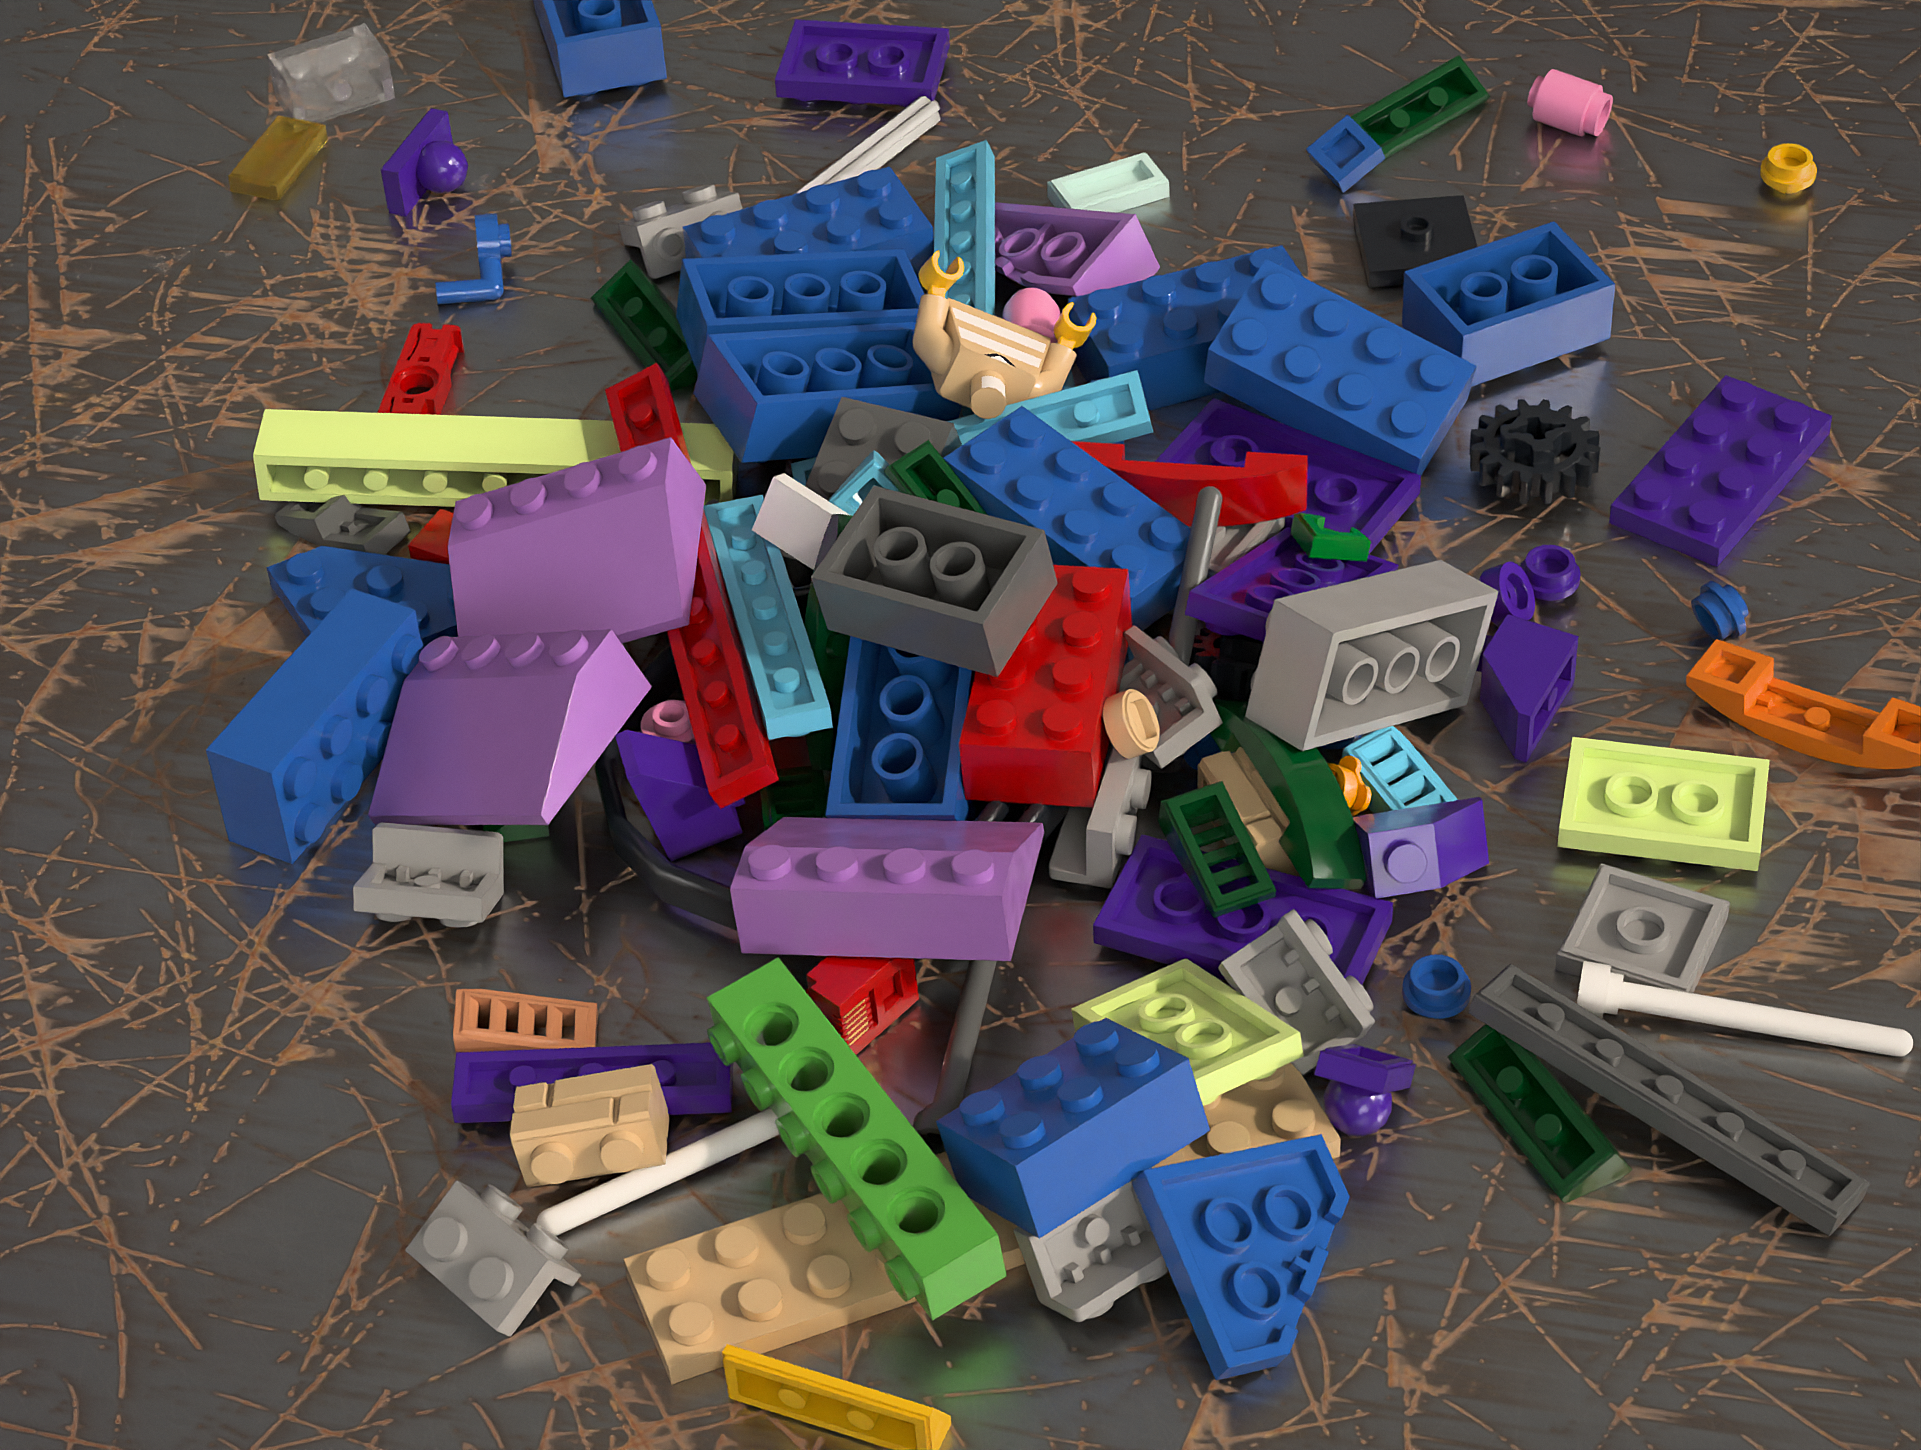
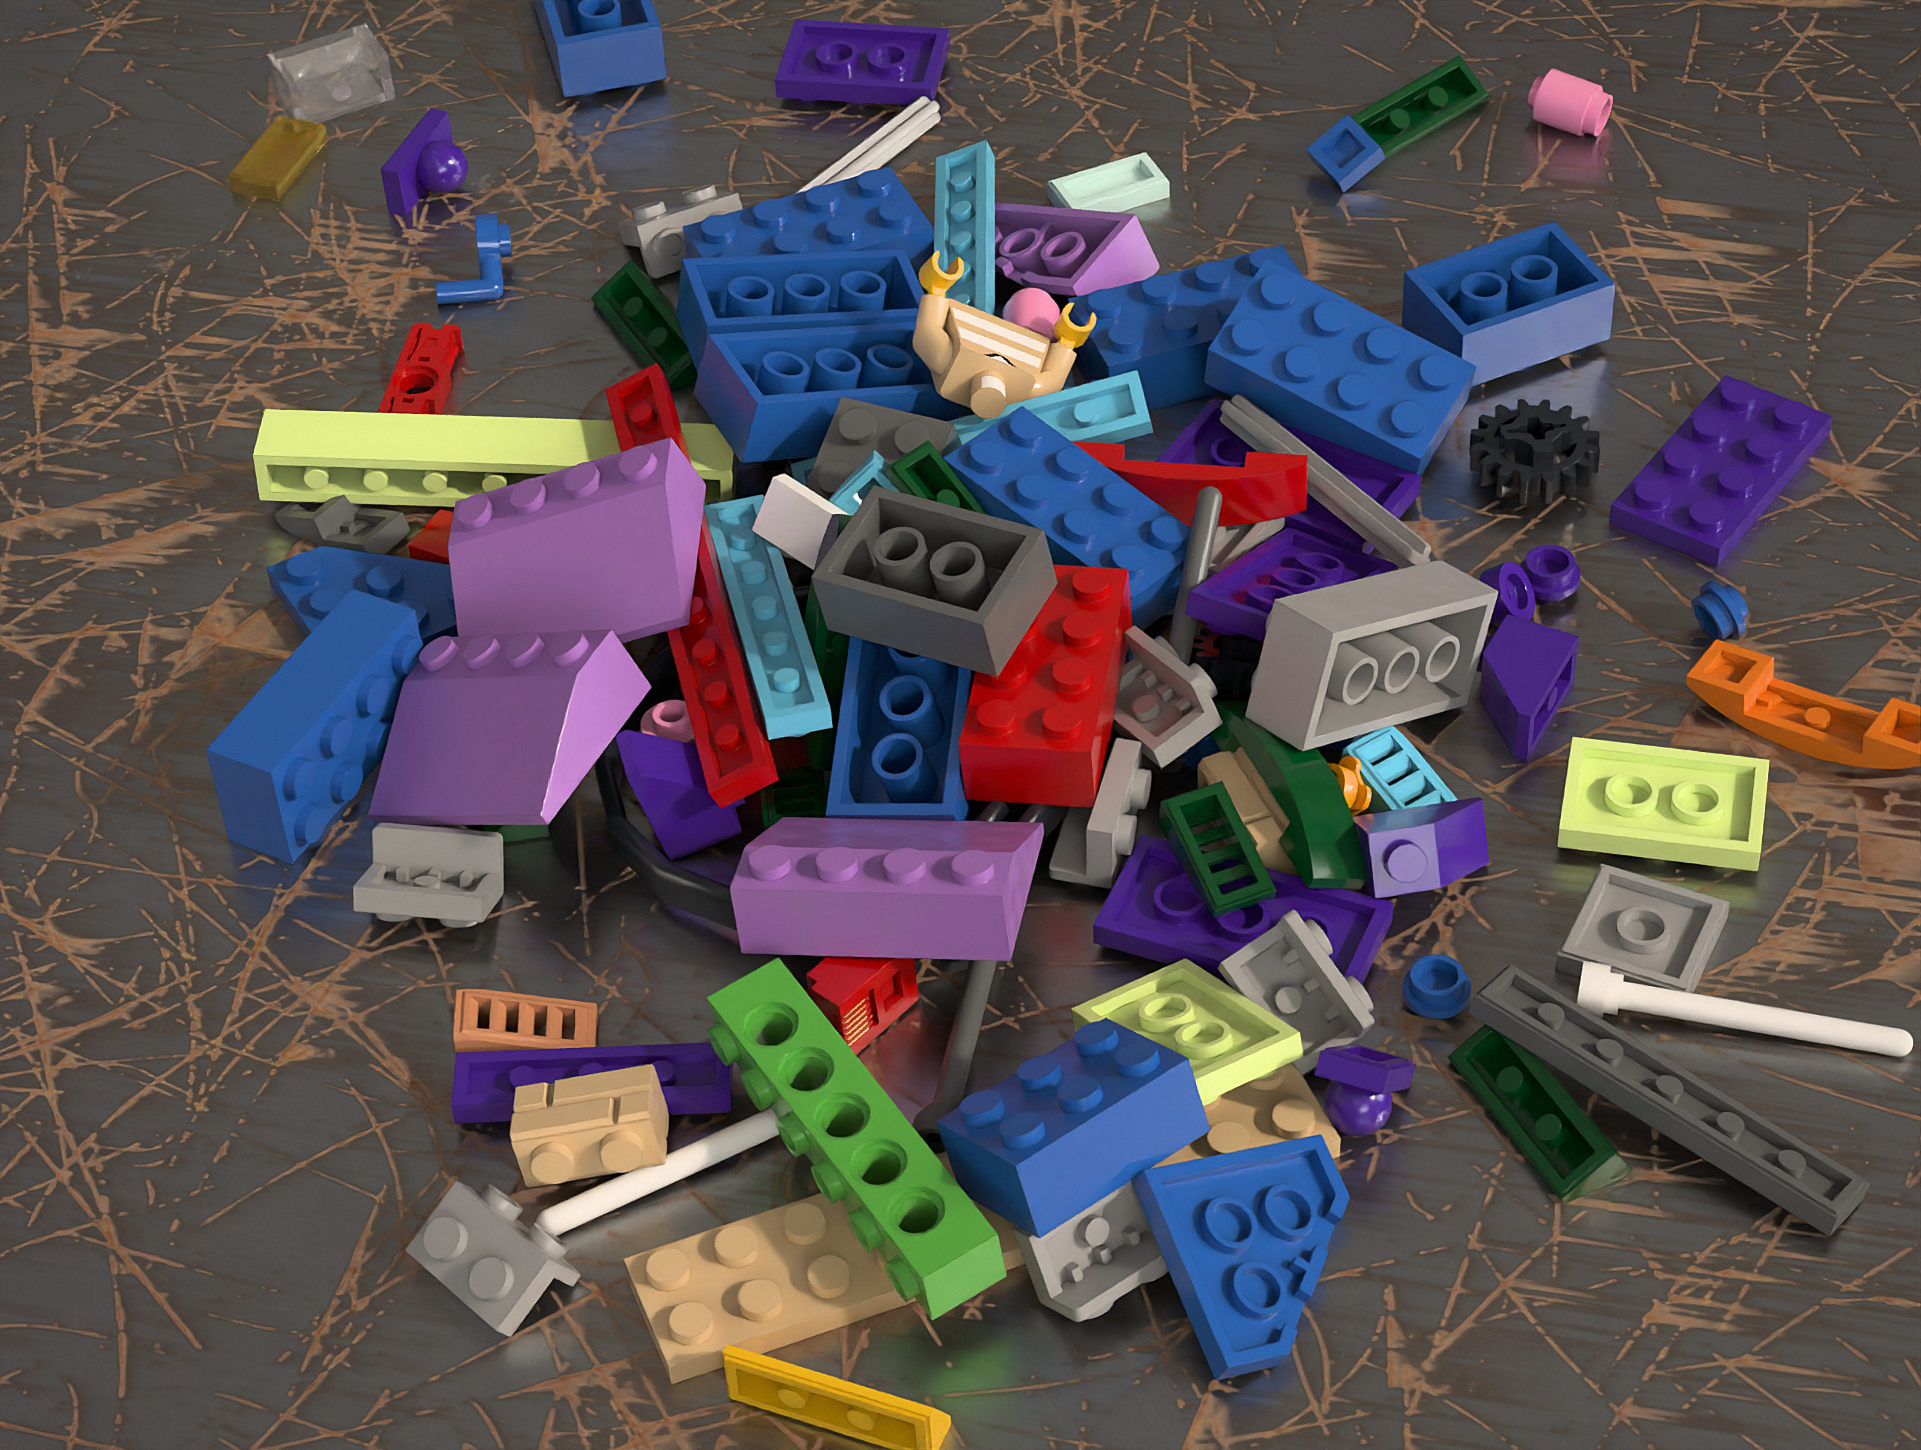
(1131, 723): tan tile -> none
(1327, 543): green tile -> none
(1328, 485): none -> light grey axle
(1409, 235): black plate -> none
(1788, 168): yellow plate -> none

